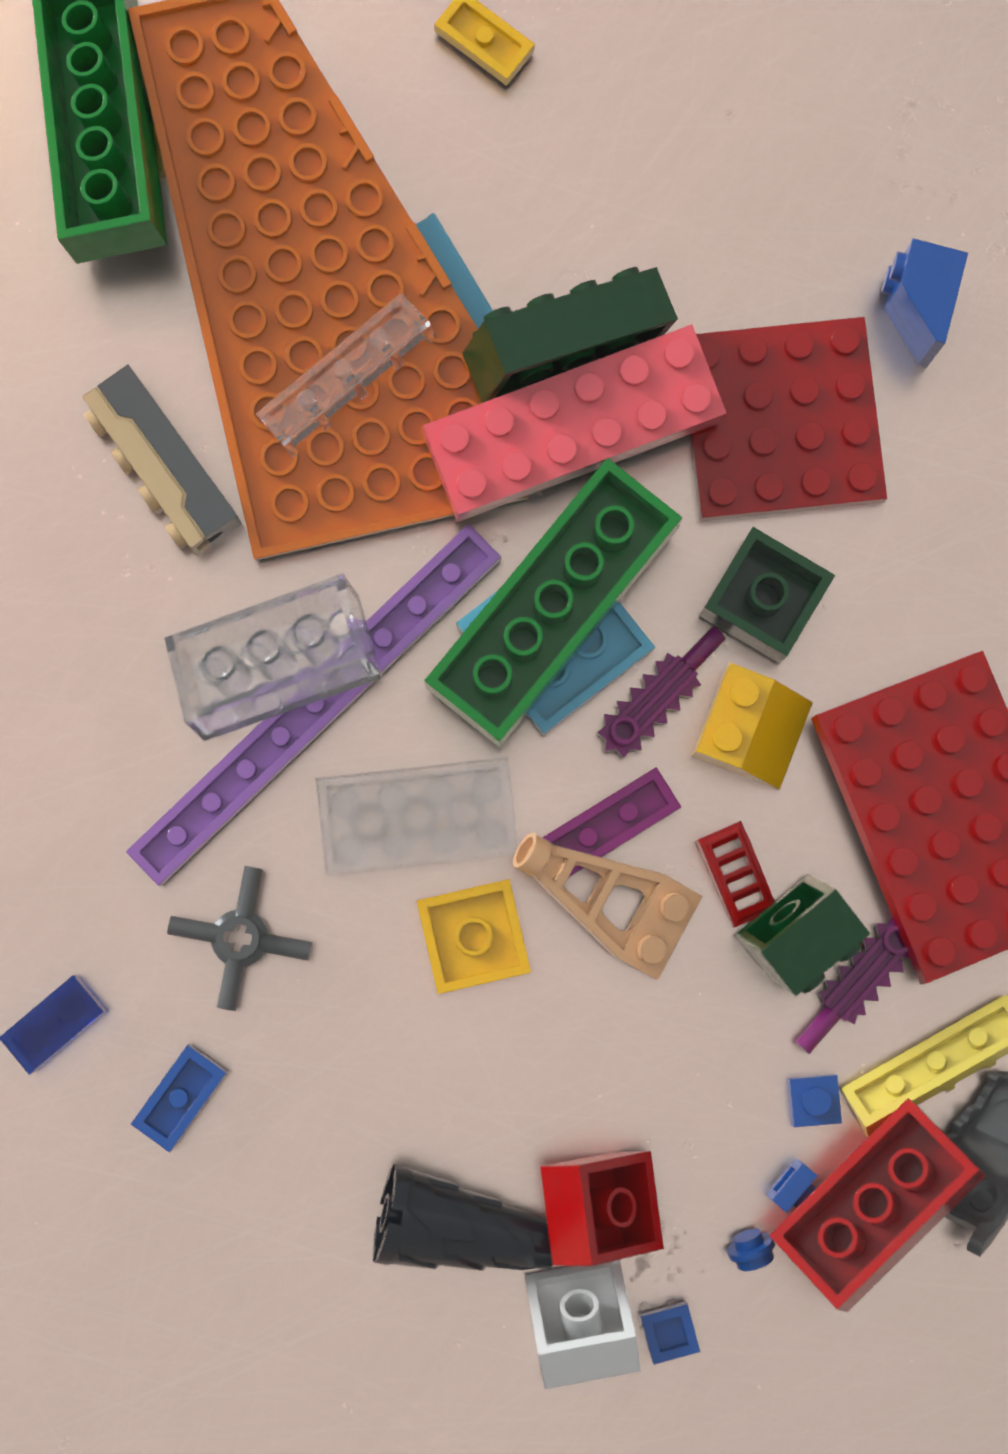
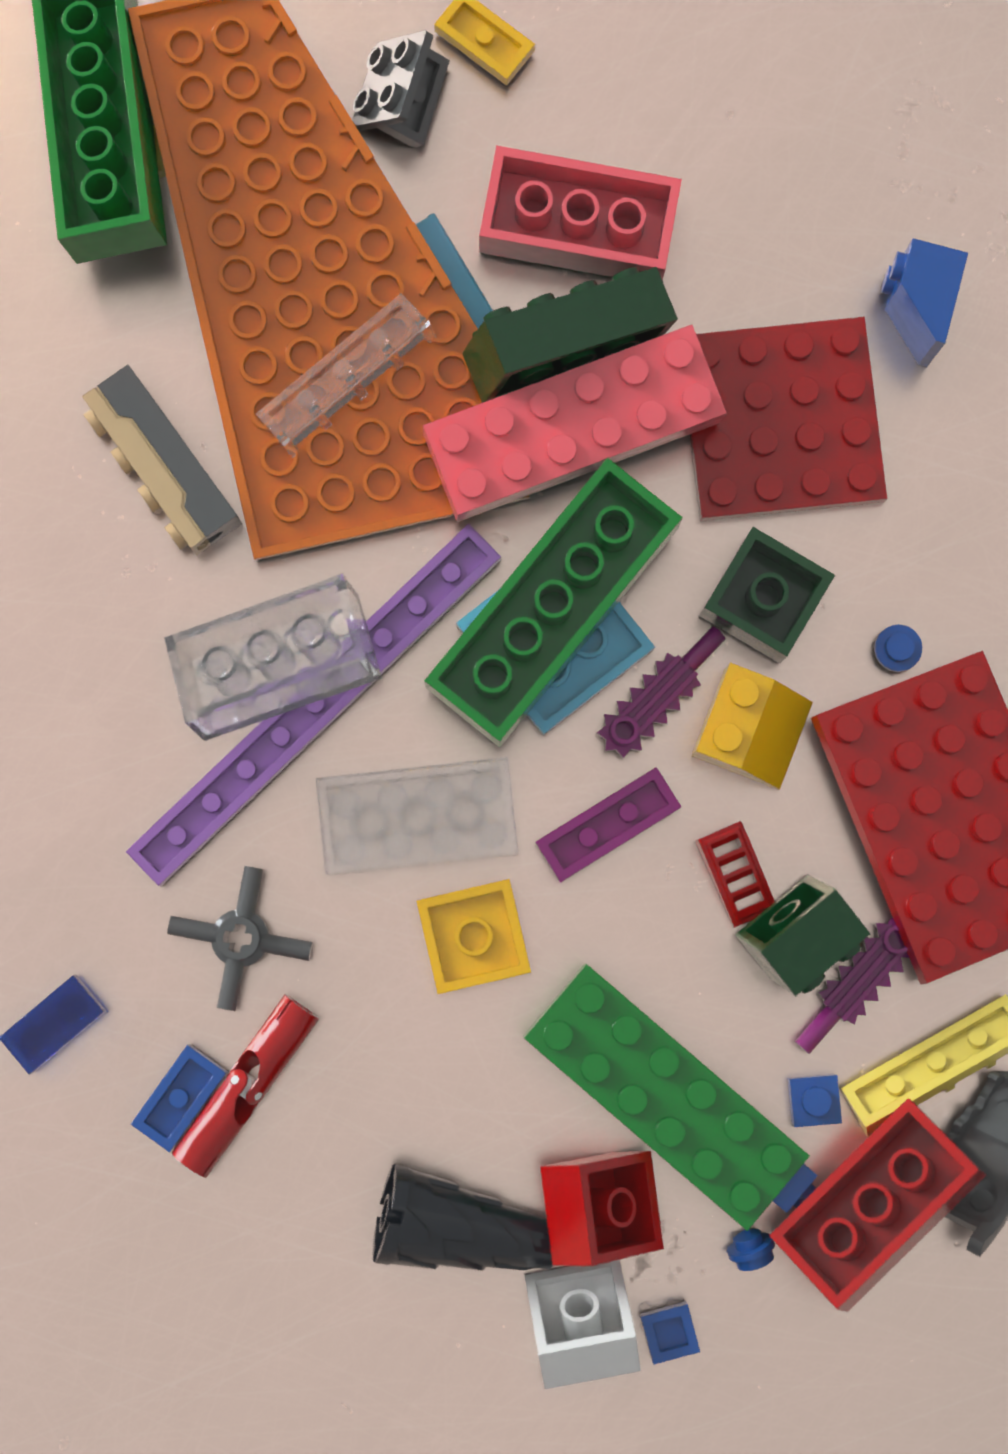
(240, 1092): none -> red piece
(401, 88): none -> dark grey bracket
(577, 213): none -> coral brick
(654, 926): light nougat plate -> none
(666, 1096): none -> green brick
(898, 648): none -> blue plate

